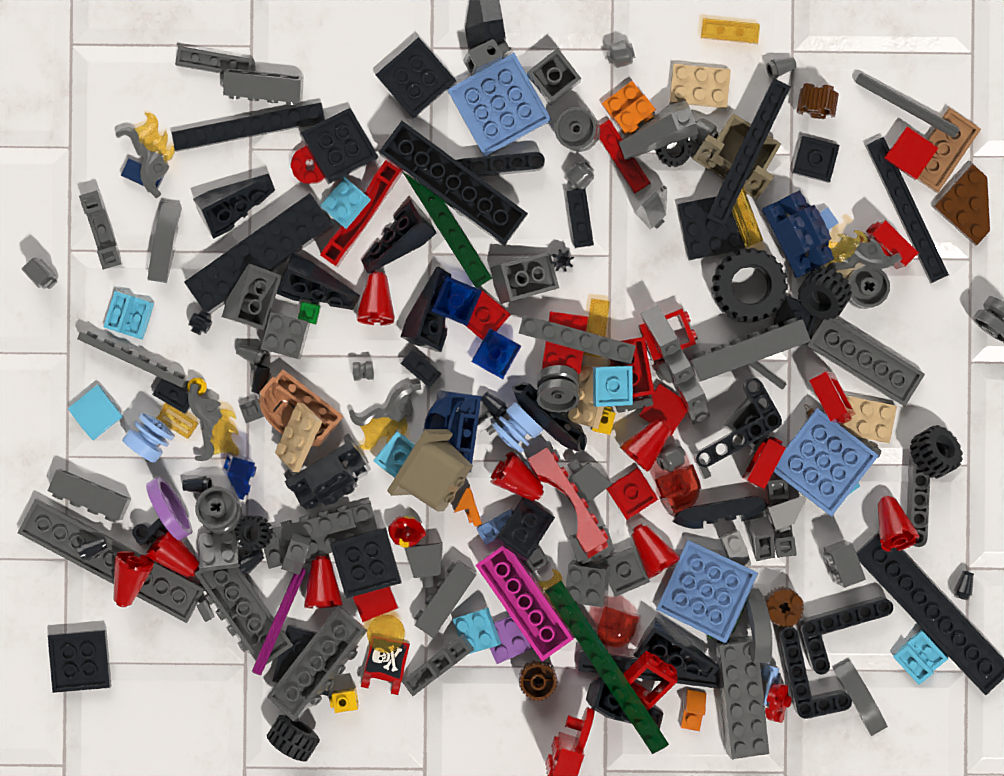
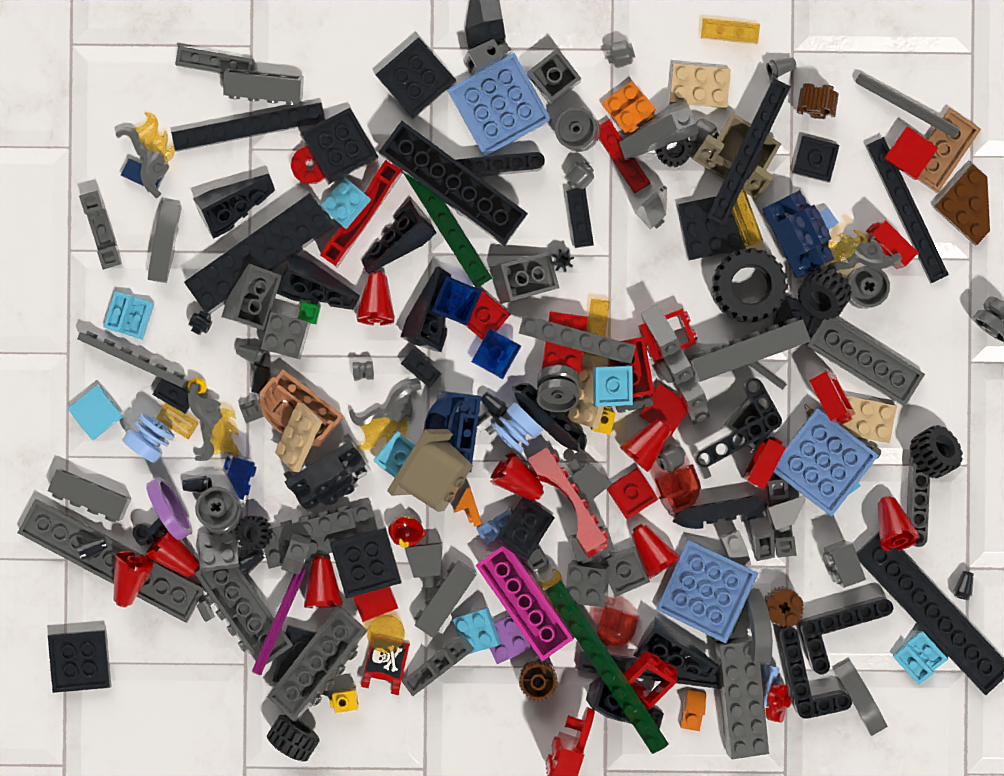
(40, 273): dark grey brick -> none

